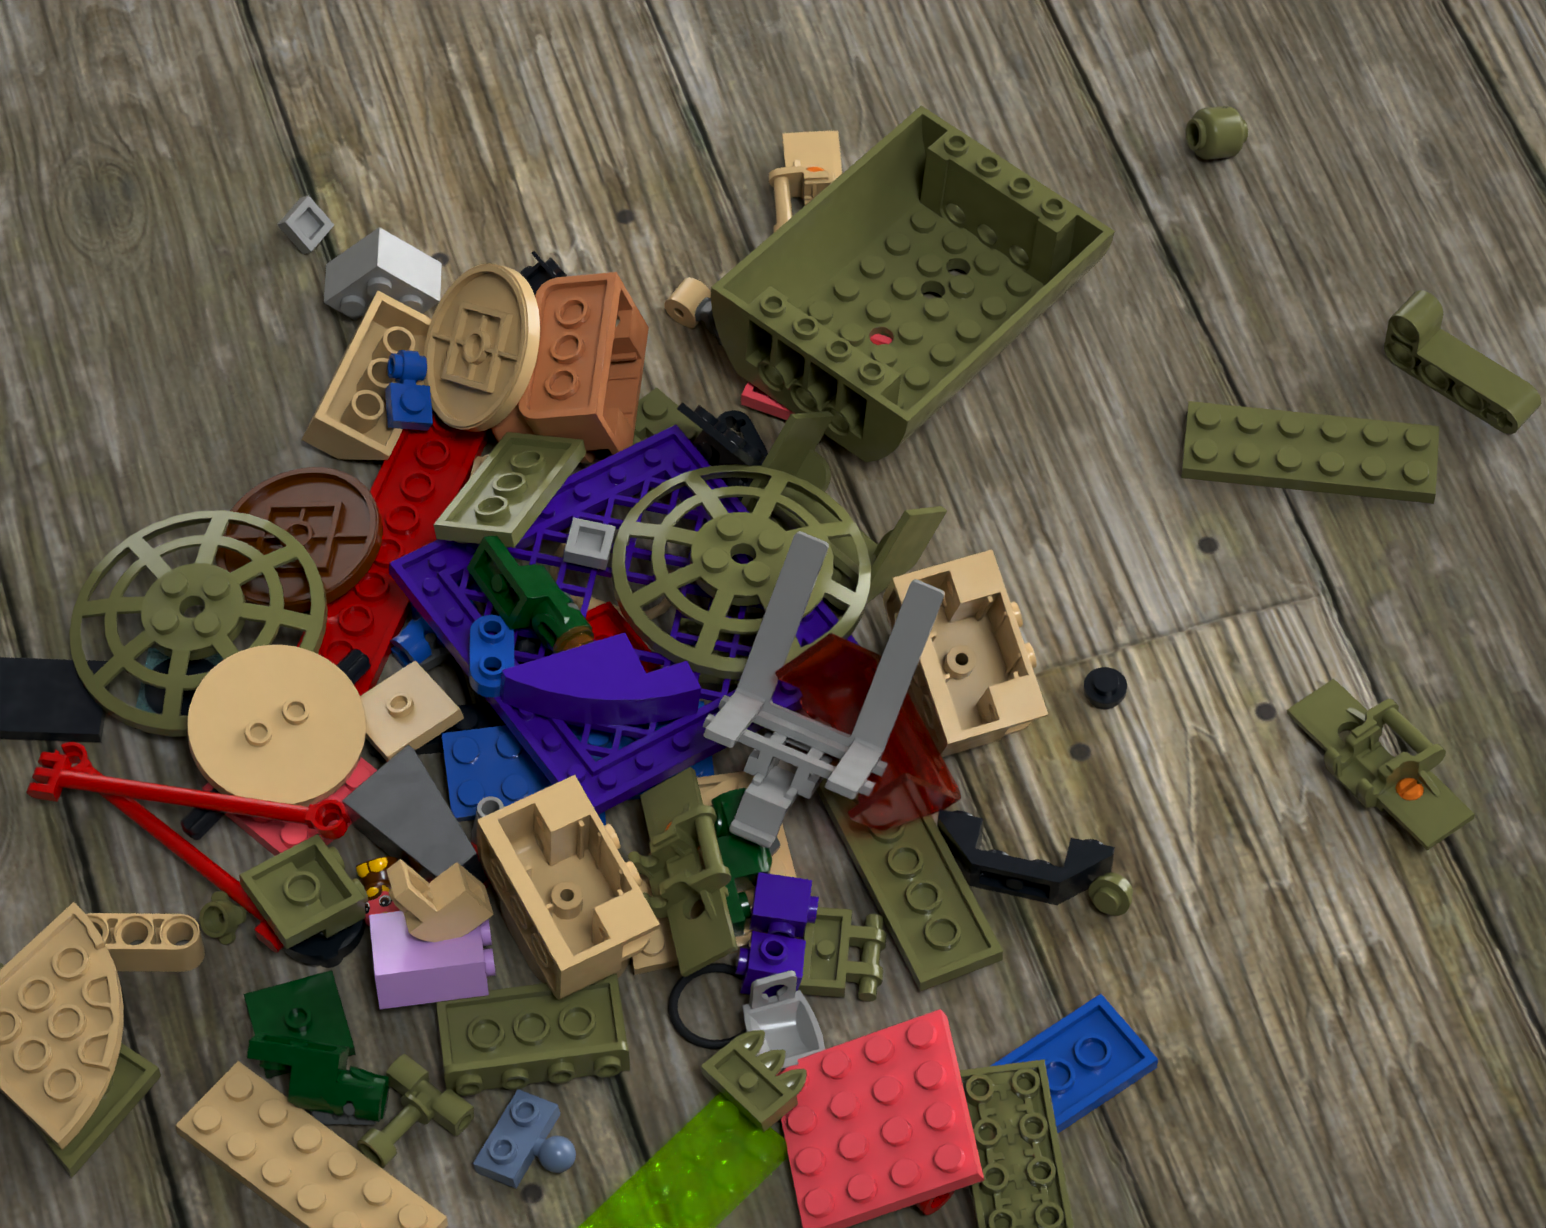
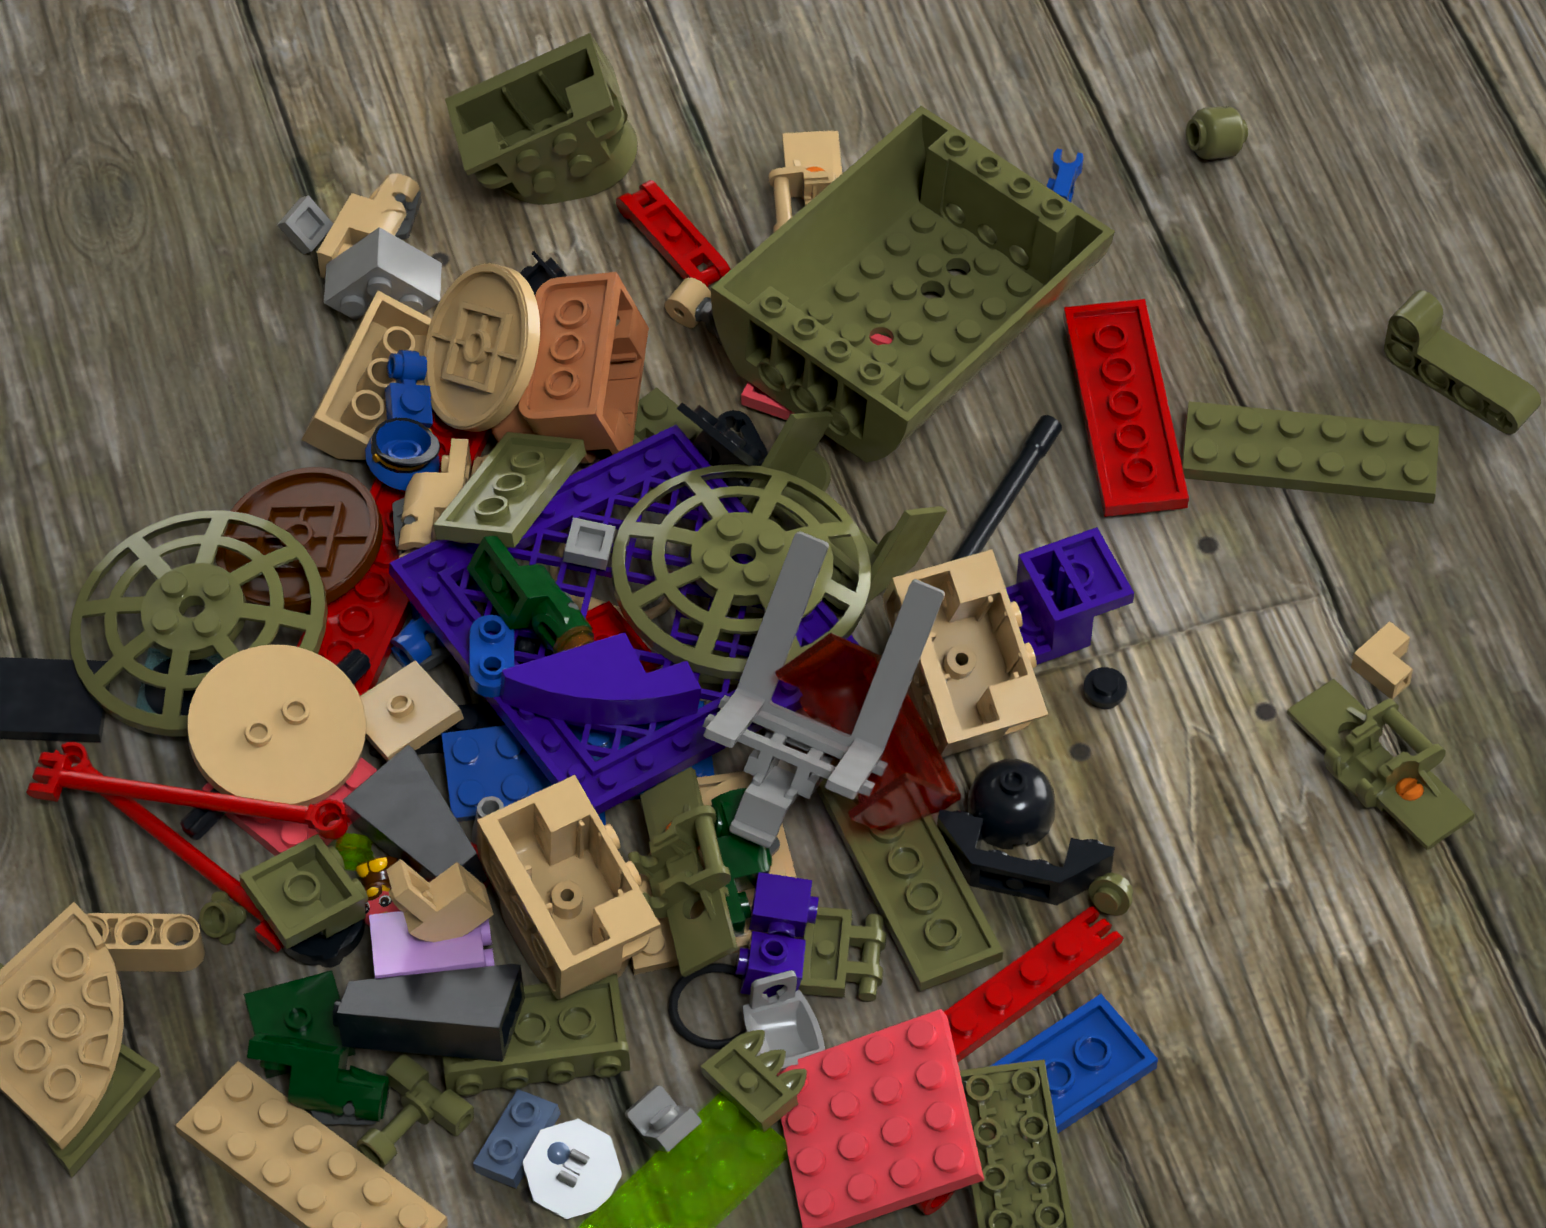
(354, 850): none -> clear neon green plate
(390, 207): none -> tan plate
(400, 450): none -> blue piece
(428, 497): none -> tan plate
(434, 1013): none -> black slope
(547, 126): none -> olive brick
(581, 1181): none -> piece
(661, 1119): none -> light grey bracket
(672, 233): none -> red plate
(1013, 802): none -> black cylinder
(1029, 981): none -> red hinge
(1034, 449): none -> black piece
(1063, 591): none -> dark purple bracket
(1066, 175): none -> blue plate
(1125, 408): none -> red plate
(1381, 663): none -> tan piece

